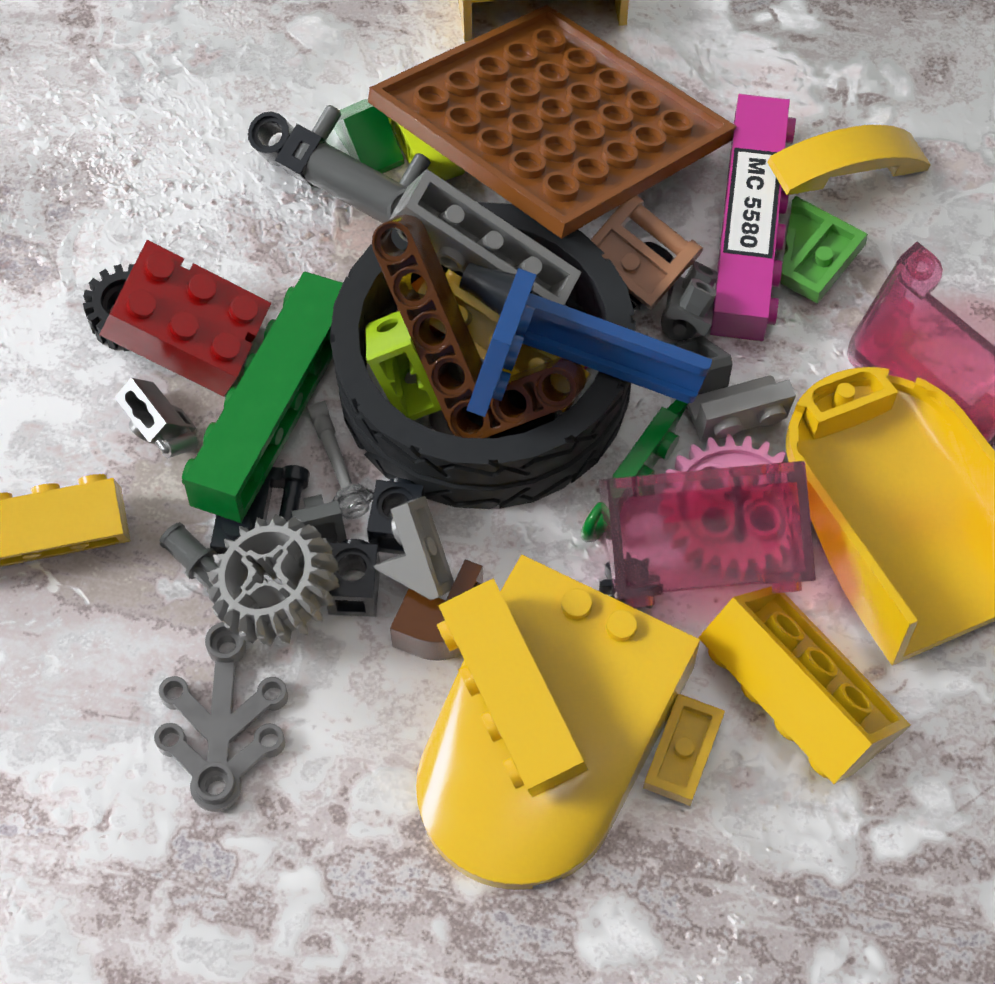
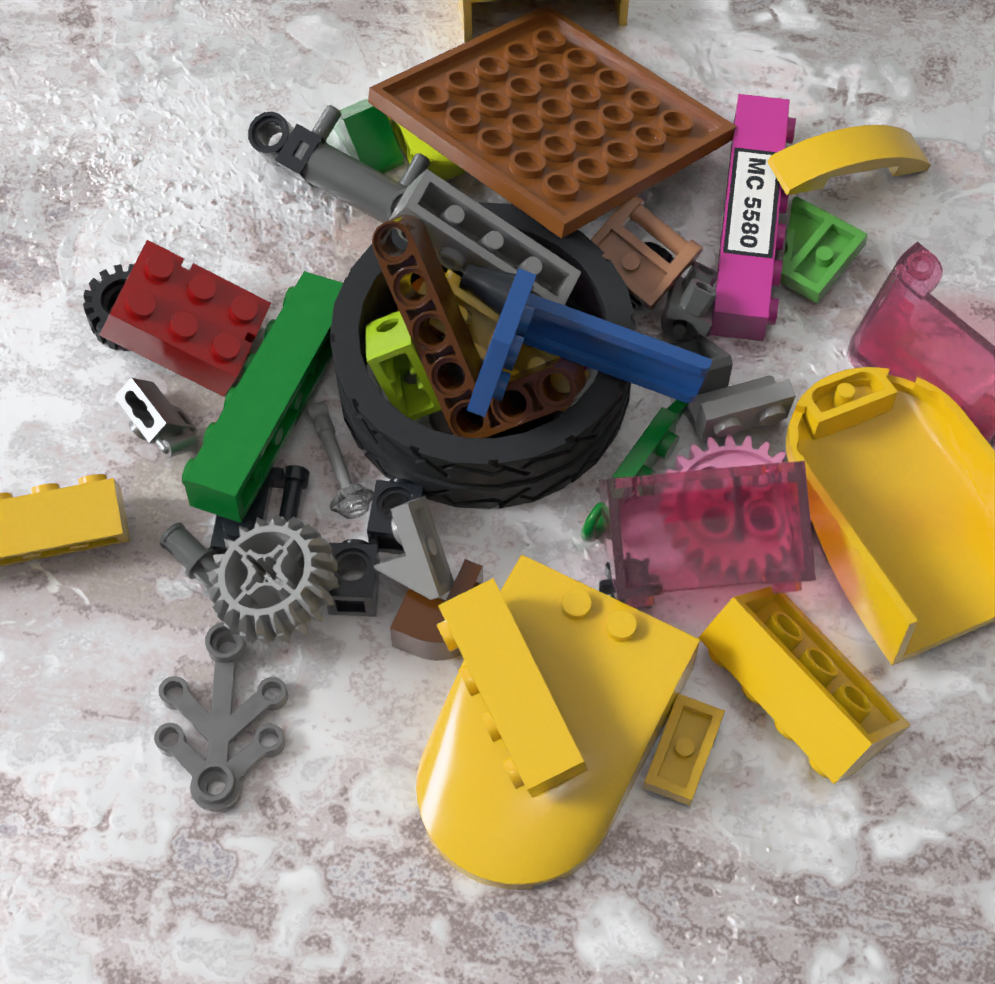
(324, 517): dark grey tile -> none

